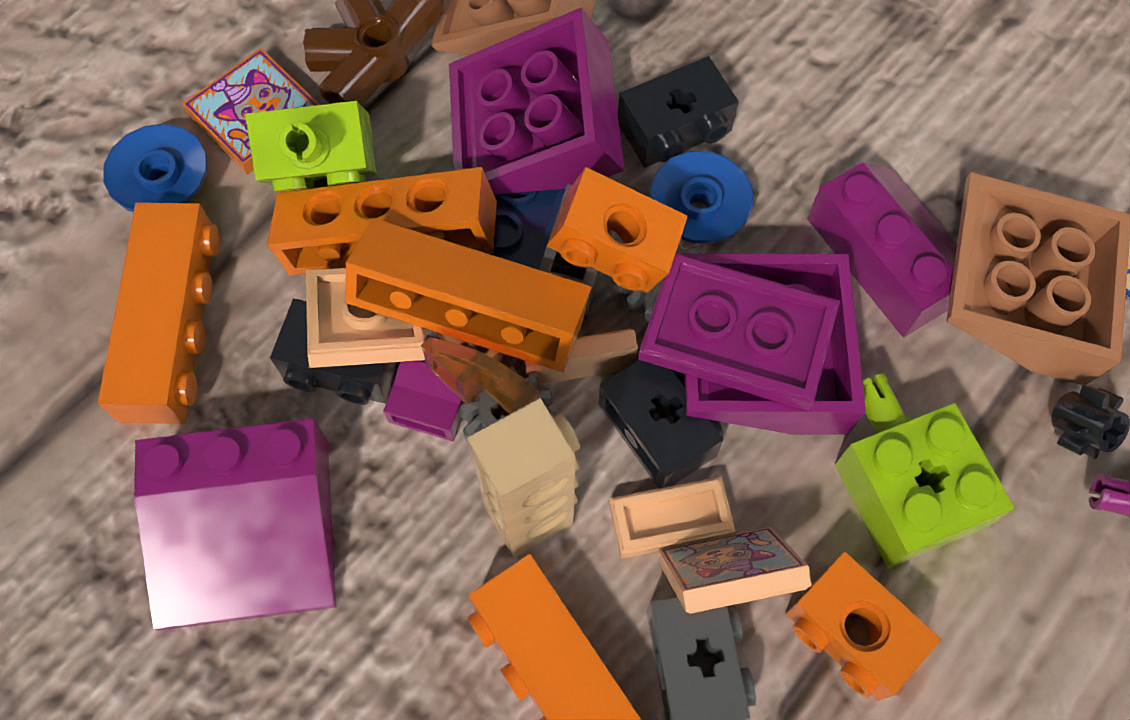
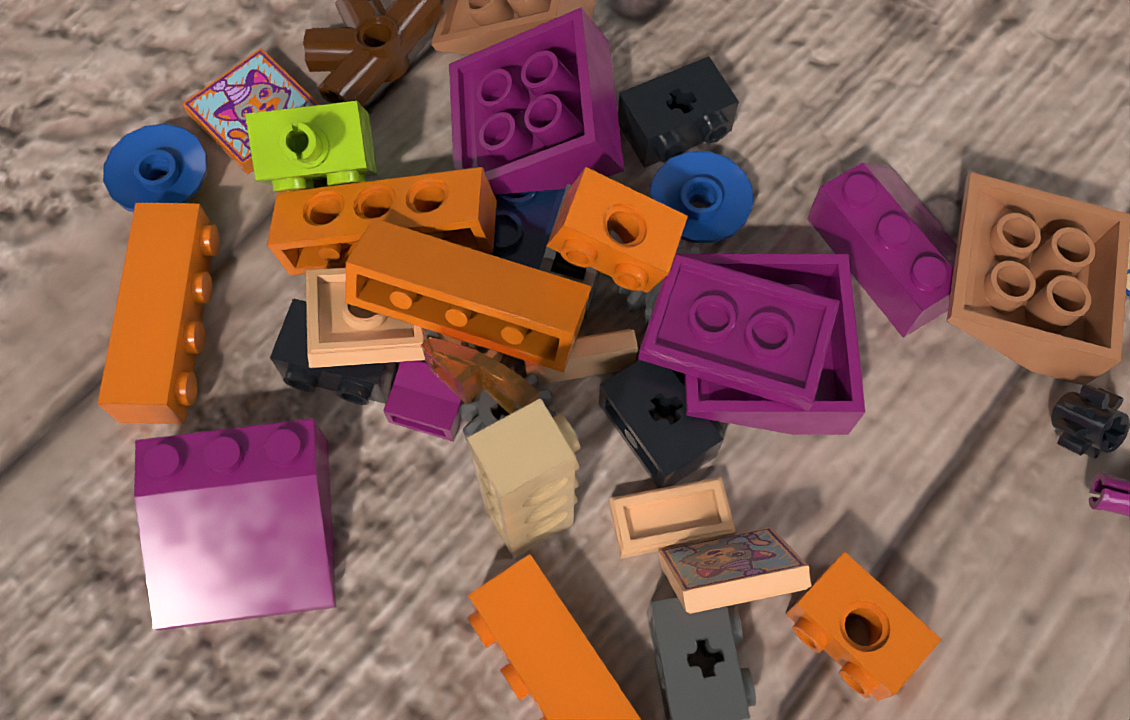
(934, 450): lime brick -> none

